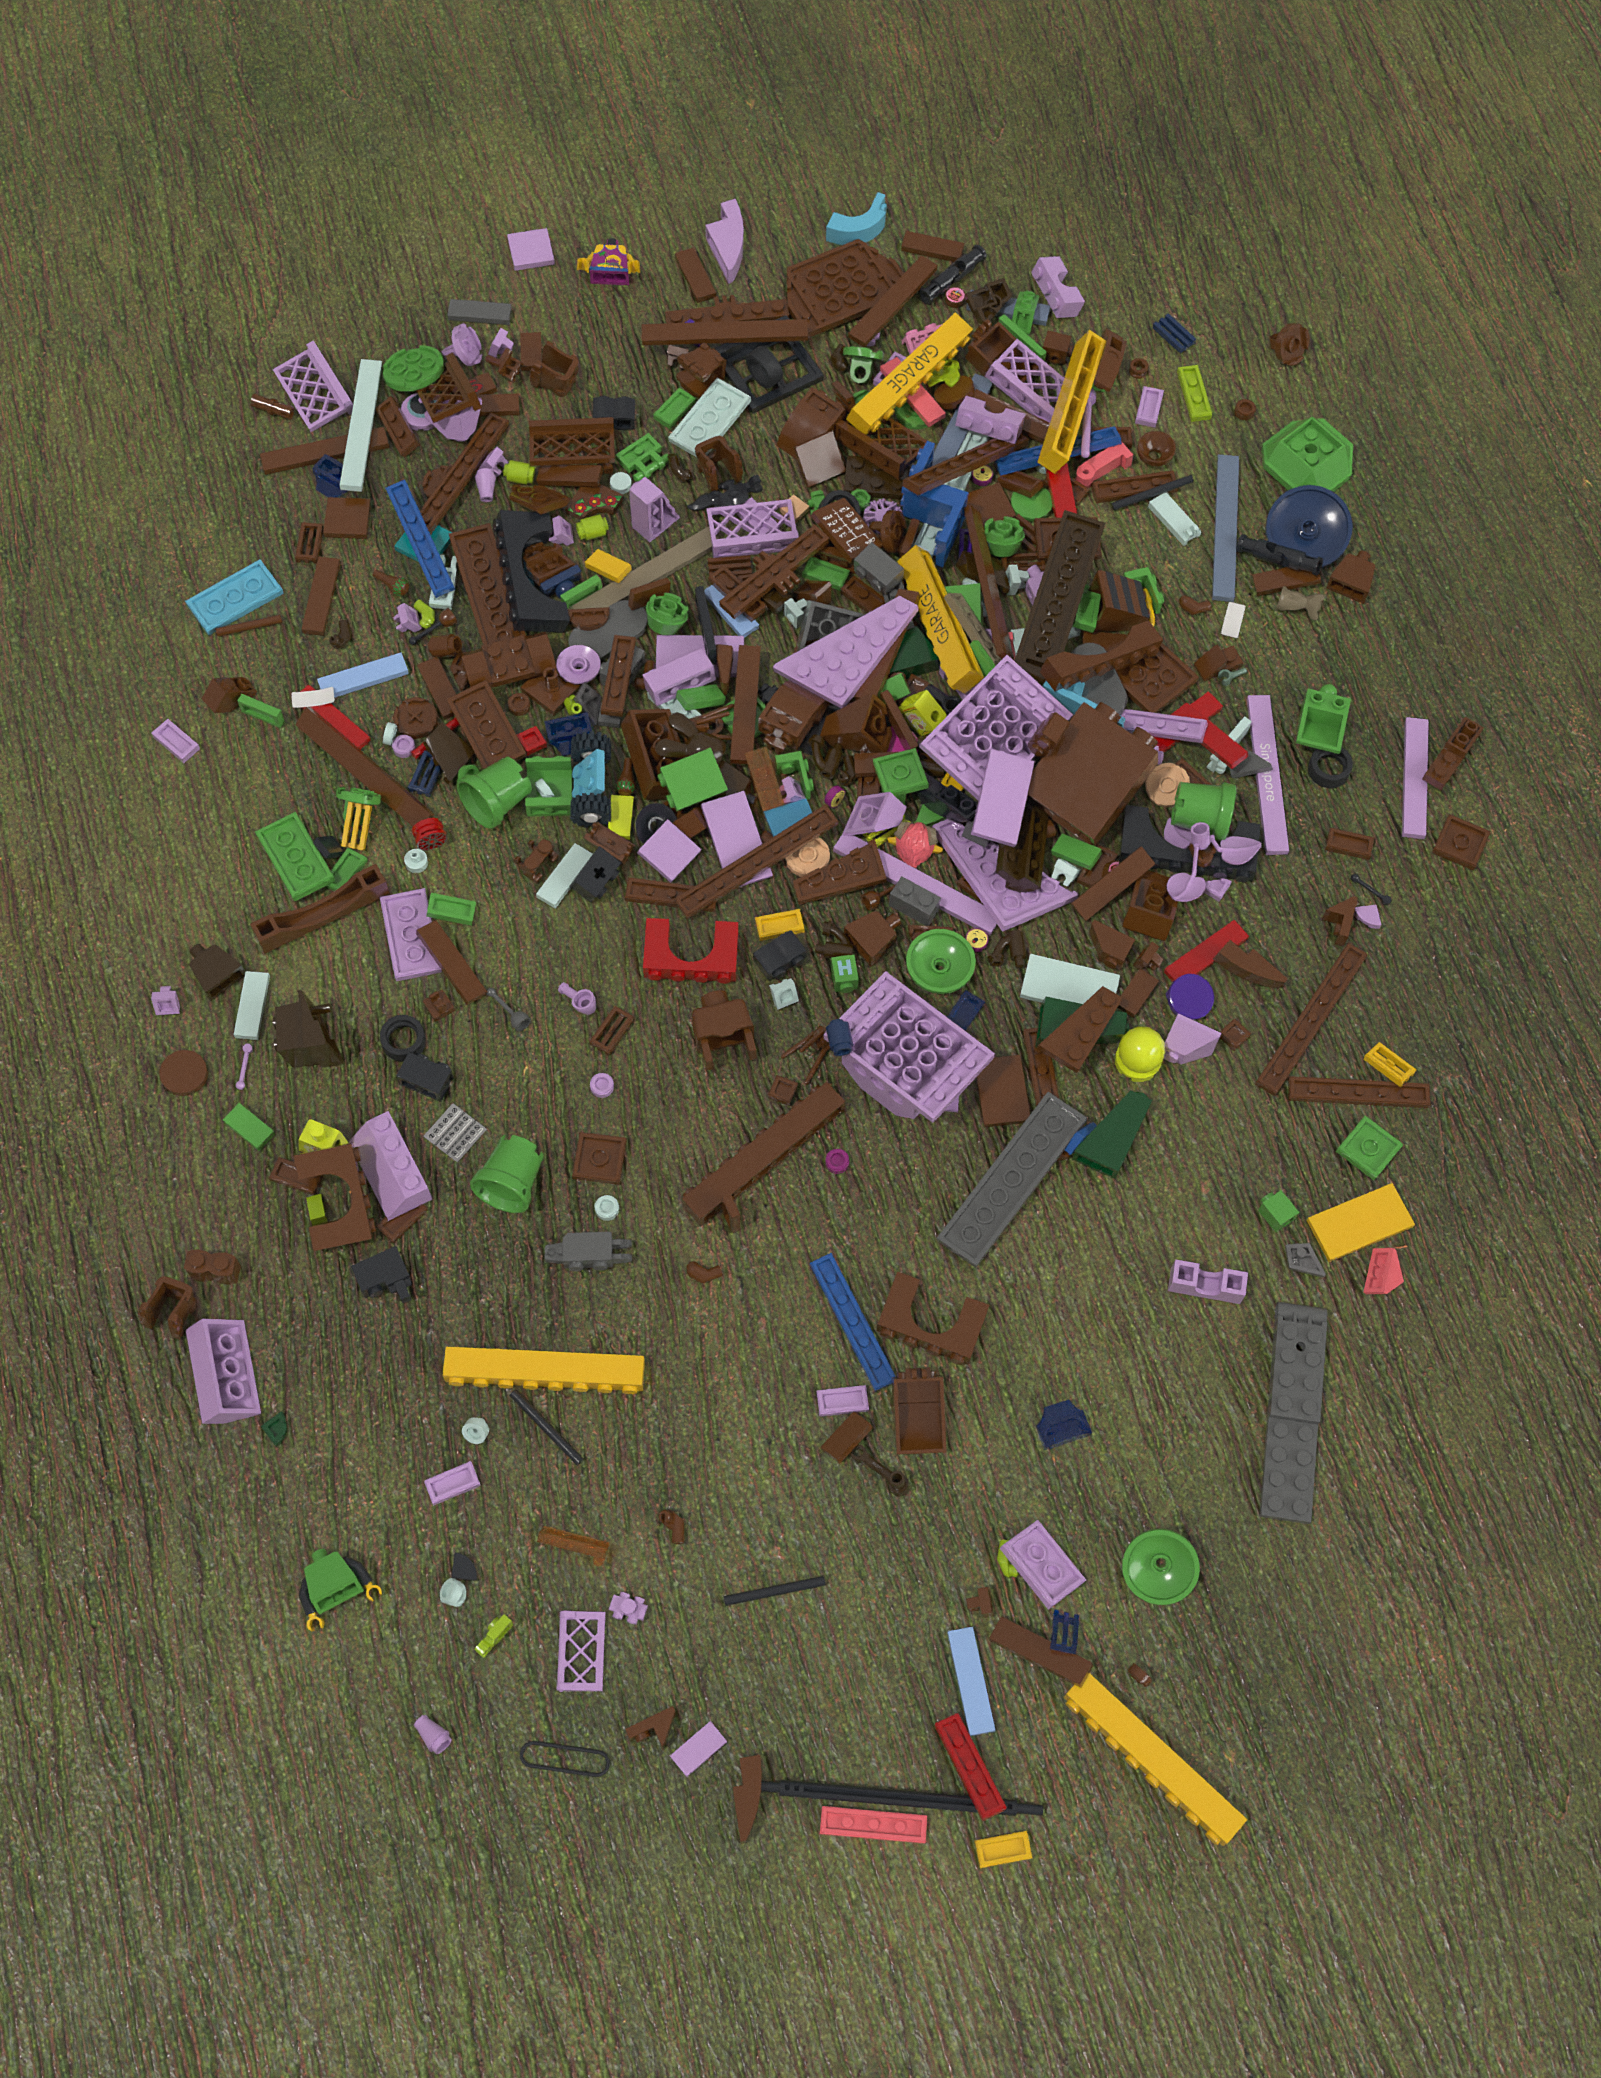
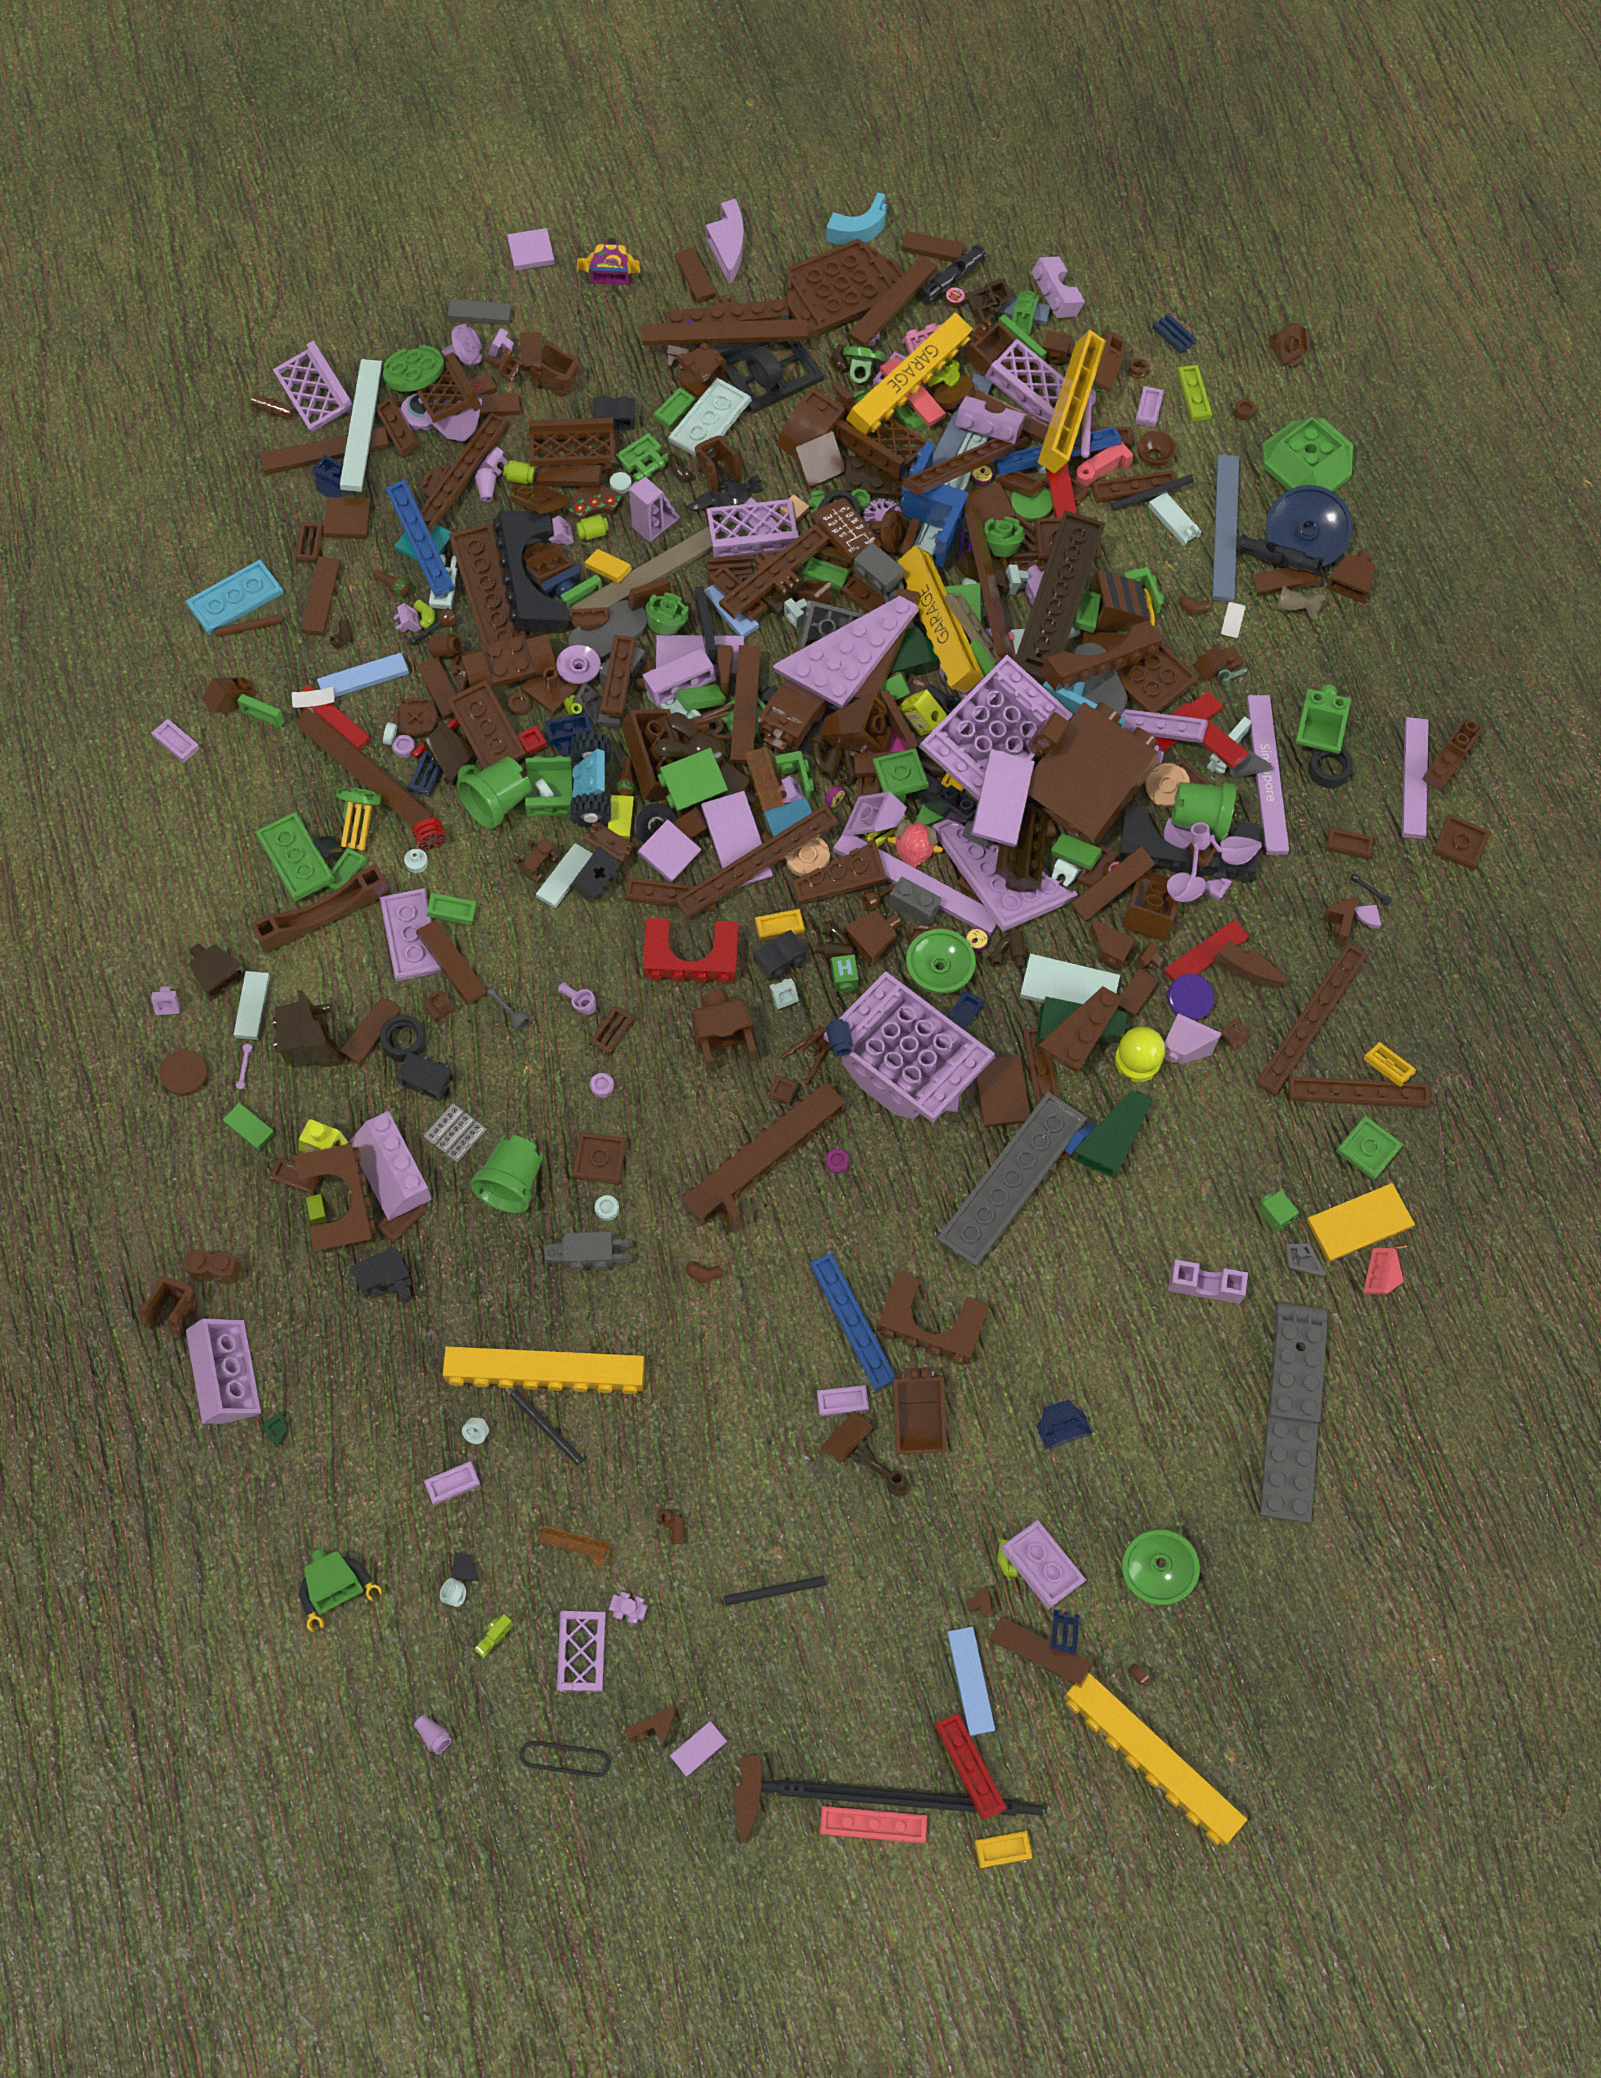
(368, 1032): none -> reddish brown tile

